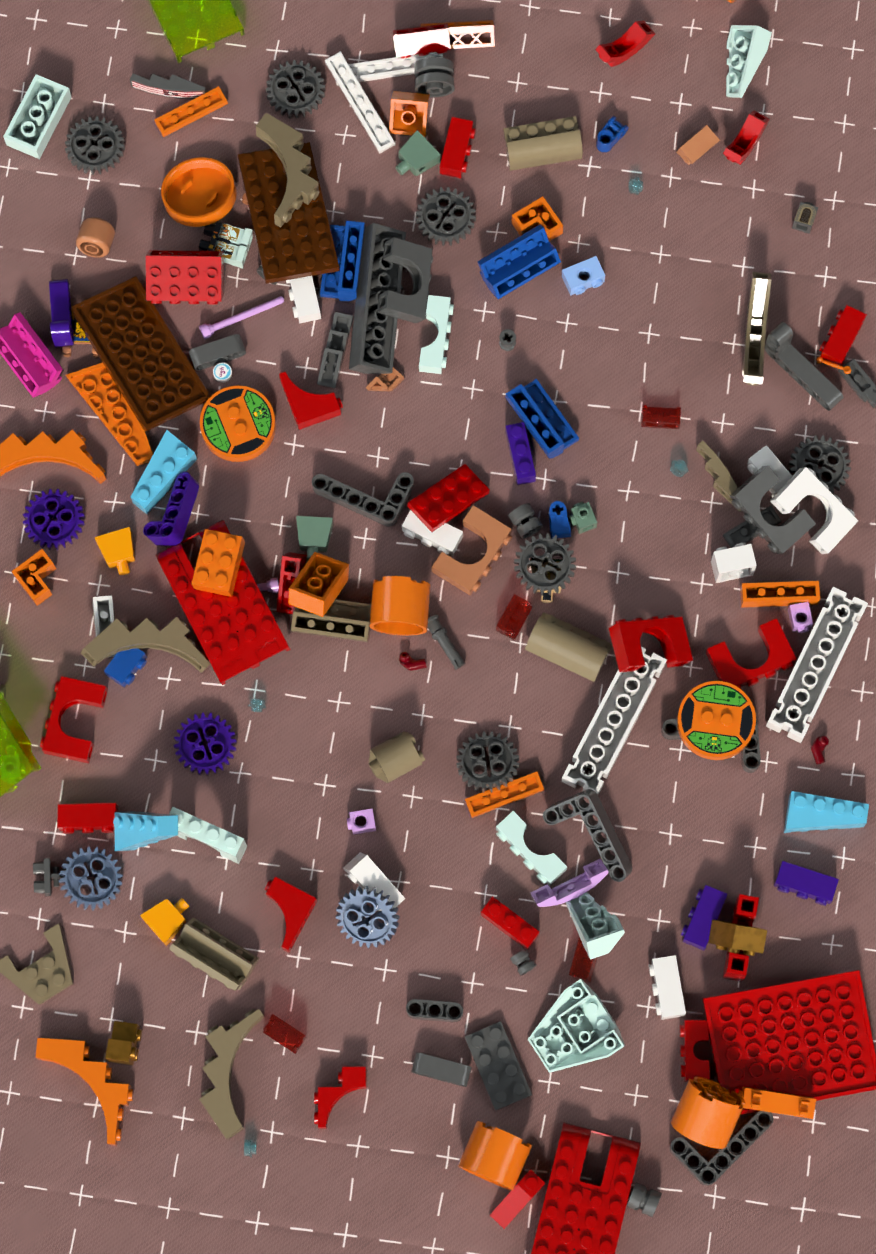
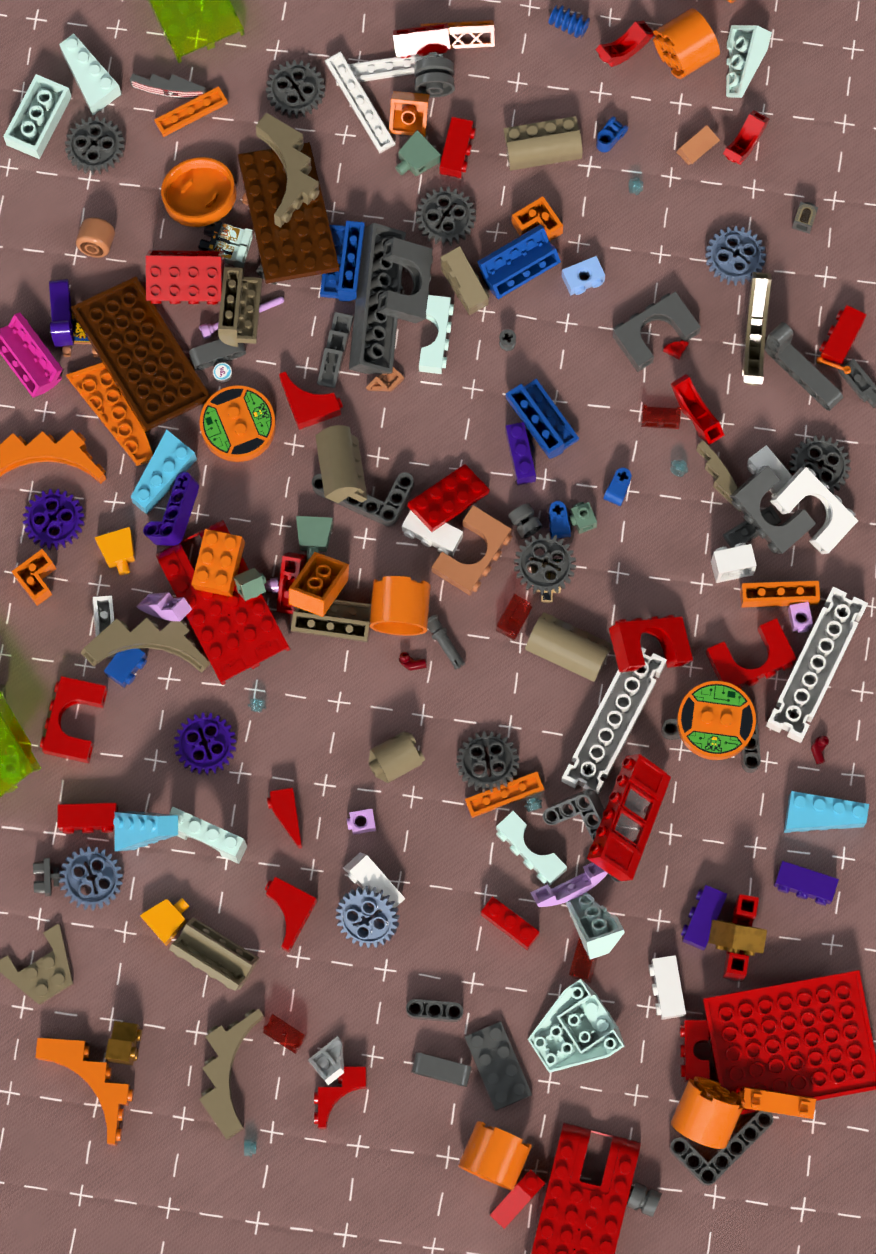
(91, 77): none -> light aqua wedge
(165, 606): none -> lavender slope
(239, 307): none -> dark tan brick
(250, 584): none -> sand green brick
(284, 808): none -> red slope
(305, 299): white brick -> none
(329, 1061): none -> white wing
(340, 464): none -> dark tan brick
(464, 281): none -> dark tan wedge
(520, 958): dark grey wheel -> none
(533, 804): none -> clear light blue plate
(568, 21): none -> blue piece
(617, 489): none -> blue piece
(629, 817): none -> red window
(670, 310): none -> dark grey arch
(676, 348): none -> red tile
(686, 43): none -> orange brick
(693, 407): none -> red arch
(727, 268): none -> sand blue gear

